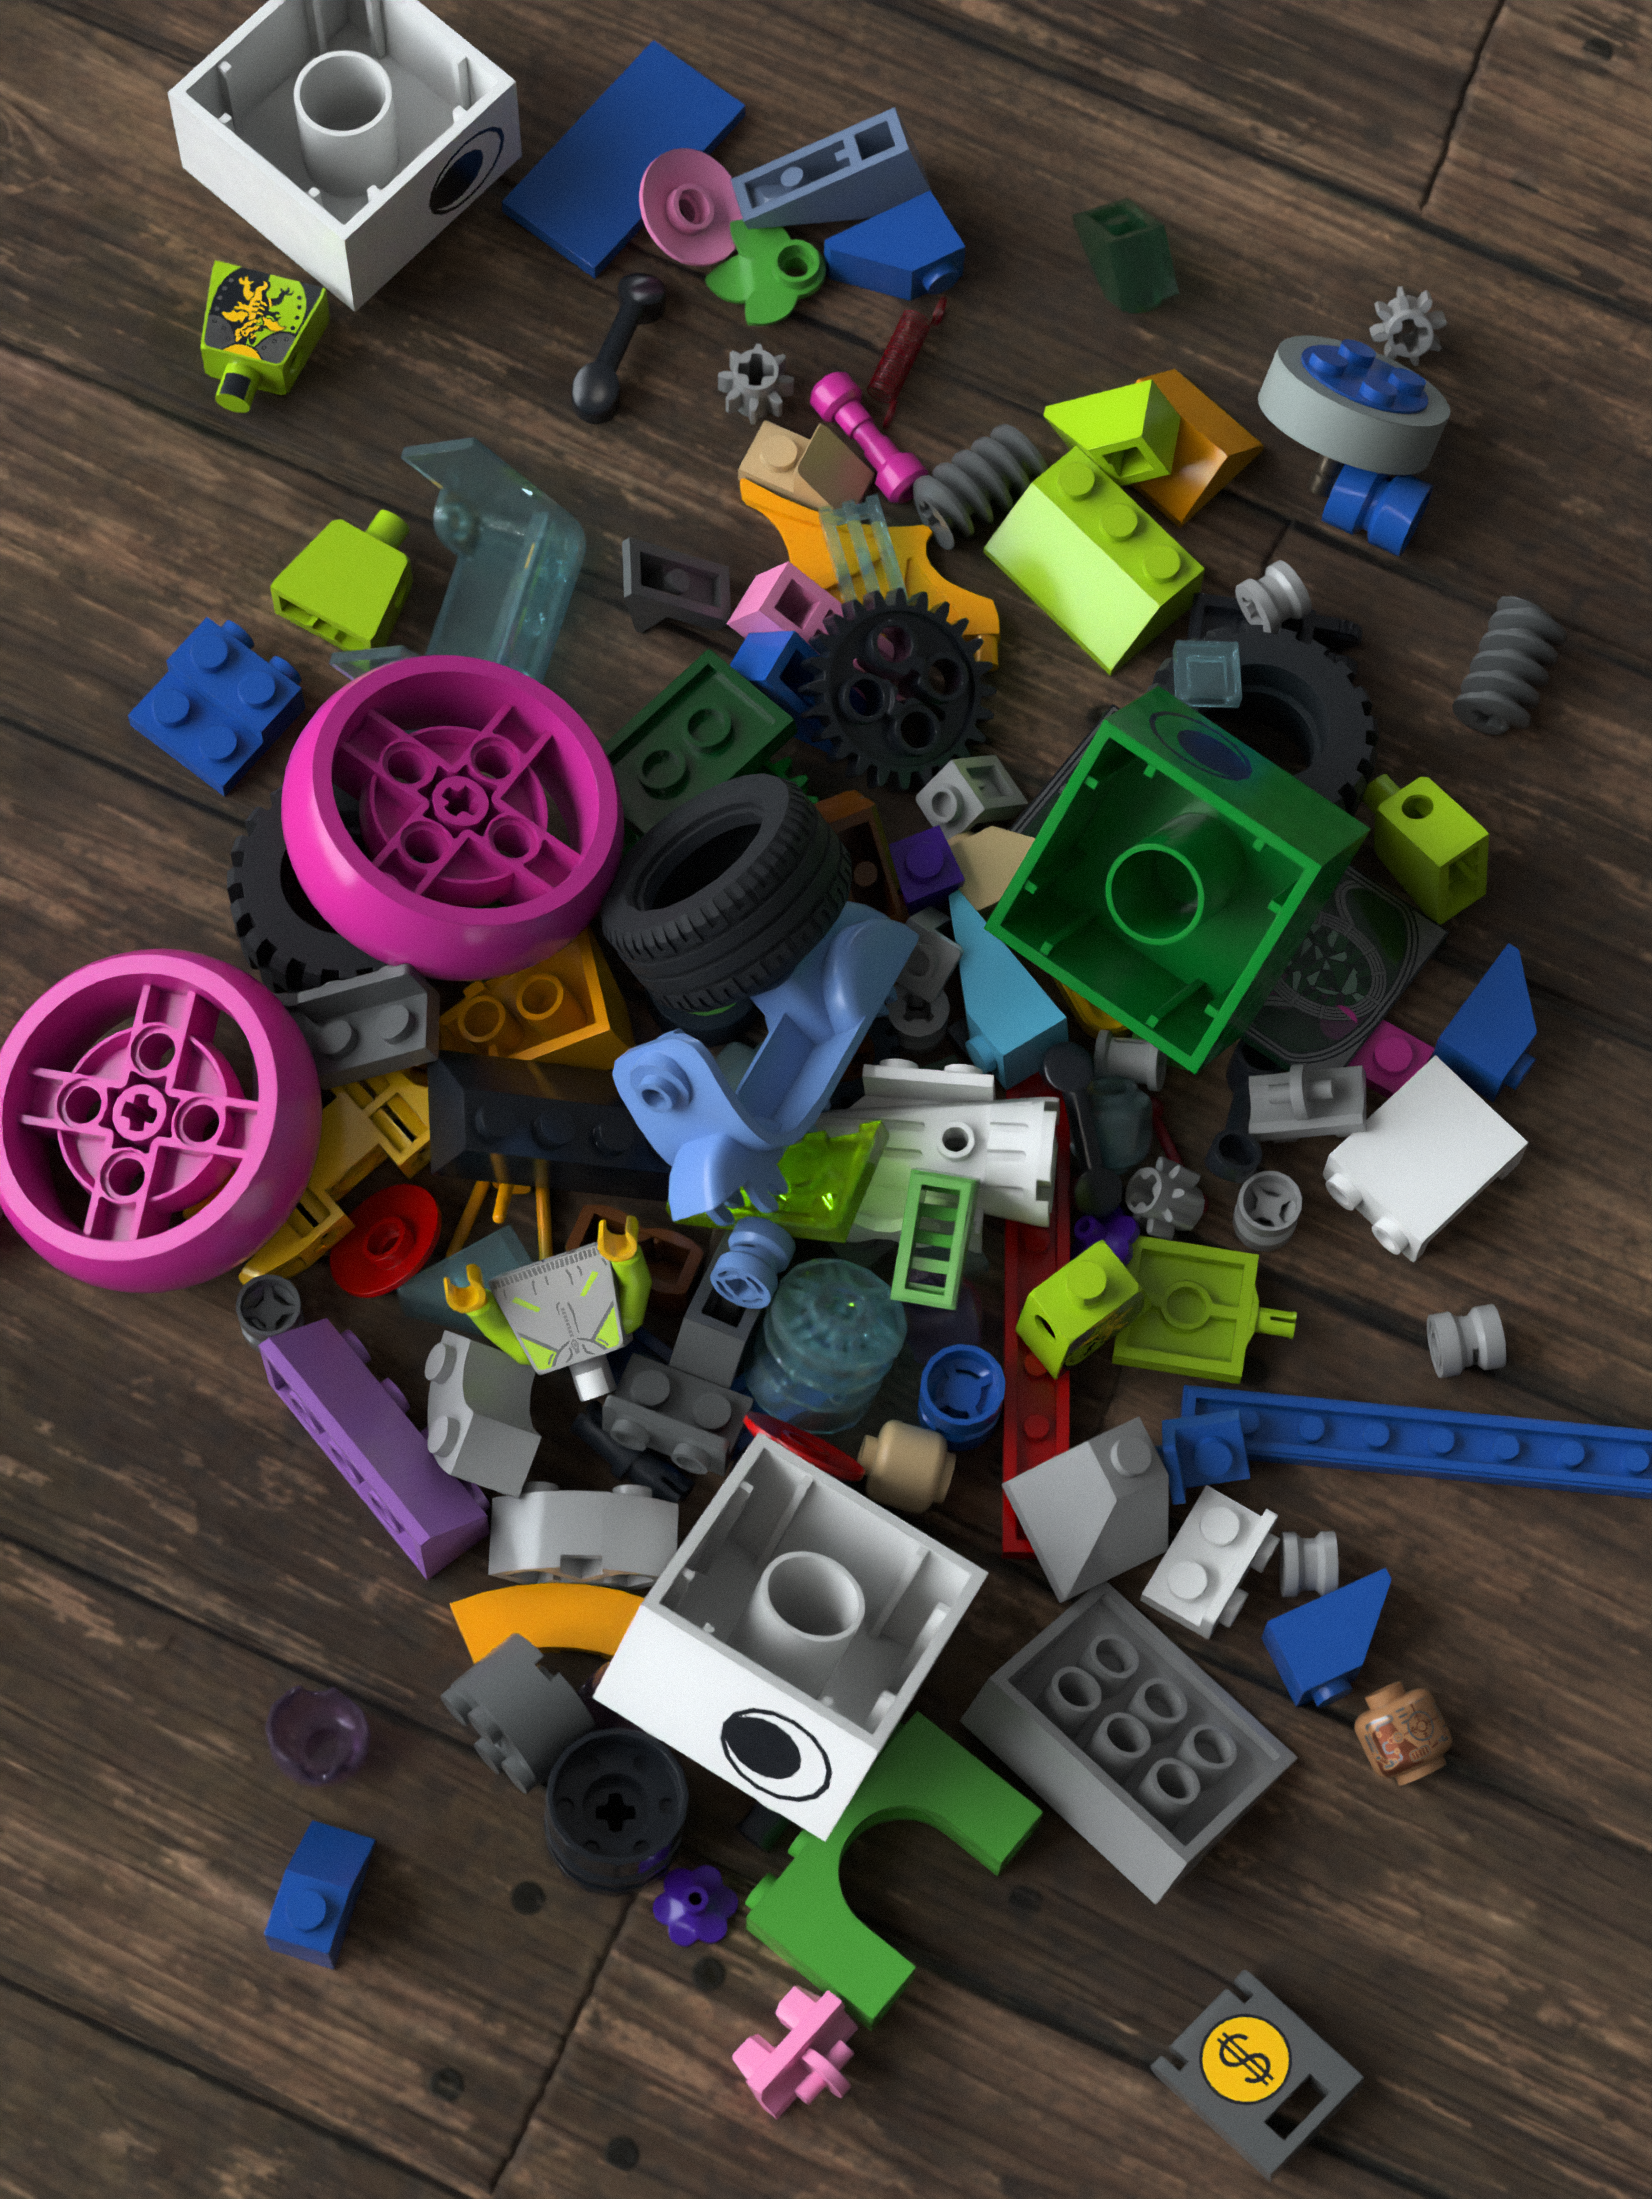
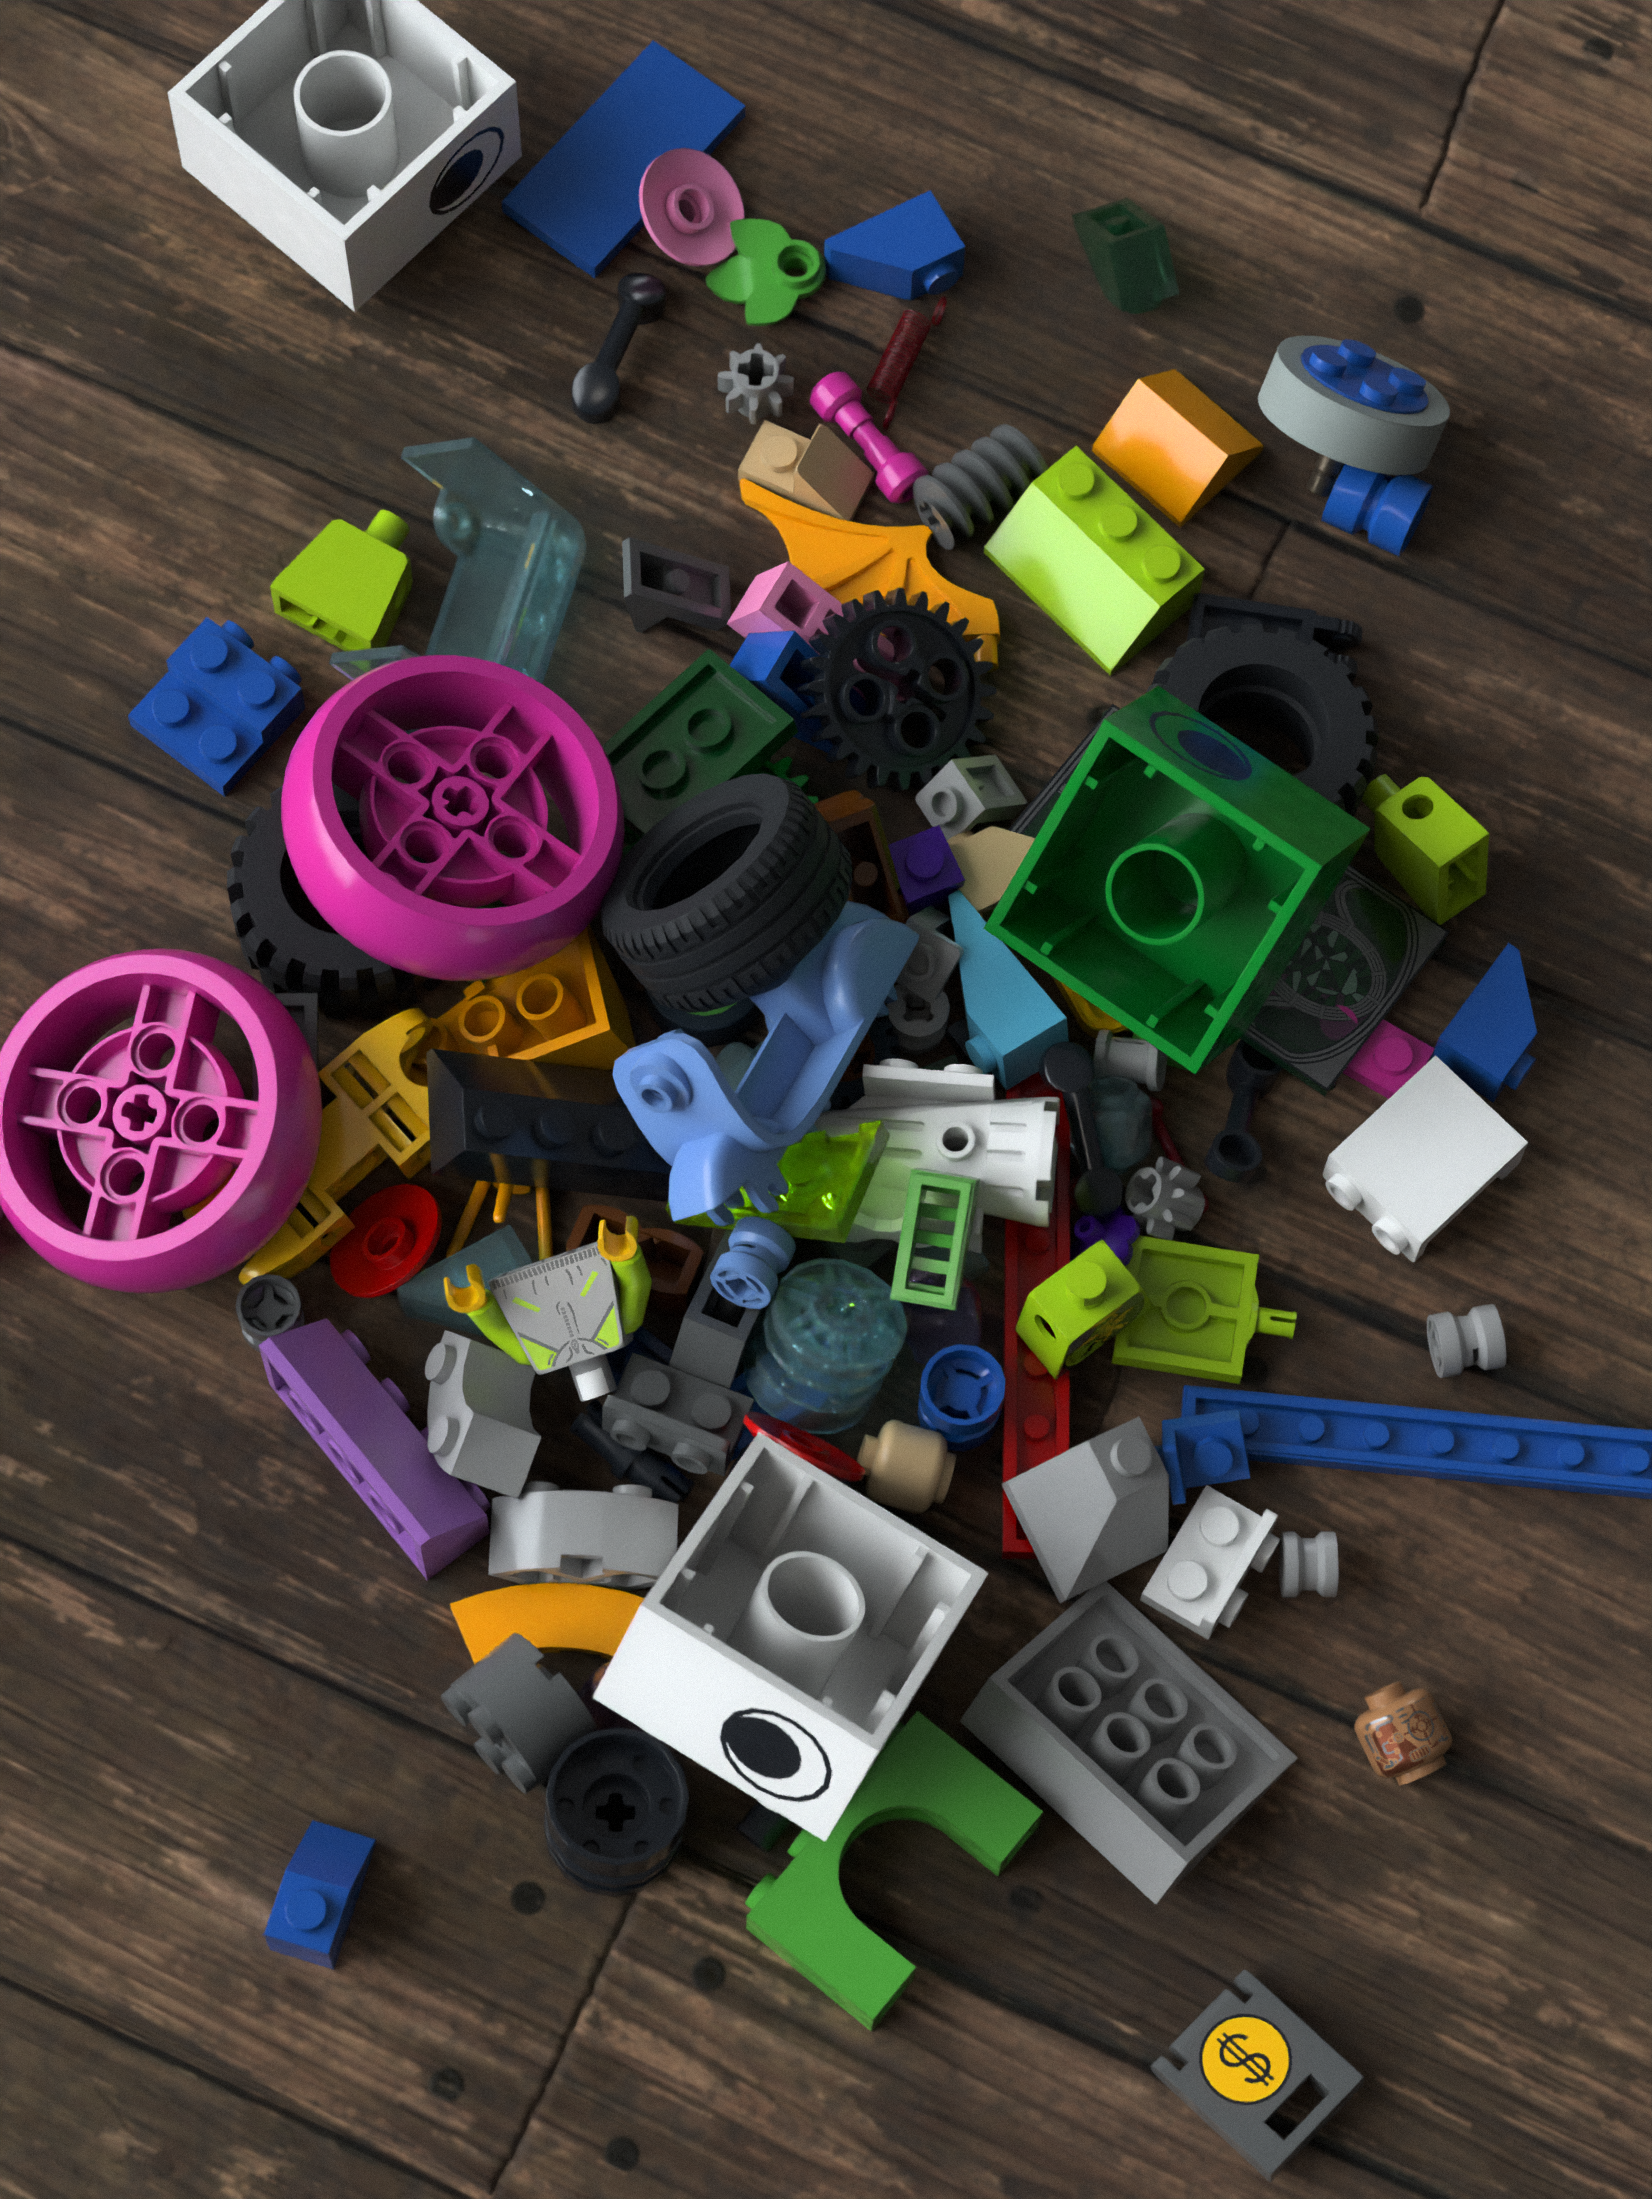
(258, 332): torso -> none
(317, 1736): clear purple hair -> none
(372, 1024): dark grey bracket -> none
(695, 1922): dark purple plant -> none
(807, 2056): bright pink hips -> none
(835, 178): sand blue slope -> none
(851, 515): clear light blue tile -> none
(1122, 430): lime slope -> none
(1207, 673): clear light blue tile -> none
(1272, 1199): light grey wheel -> none
(1274, 597): light grey wheel -> none
(1308, 1103): light grey hips -> none
(1326, 1640): blue slope -> none
(1403, 308): light grey gear -> none
(1509, 668): dark grey piece -> none

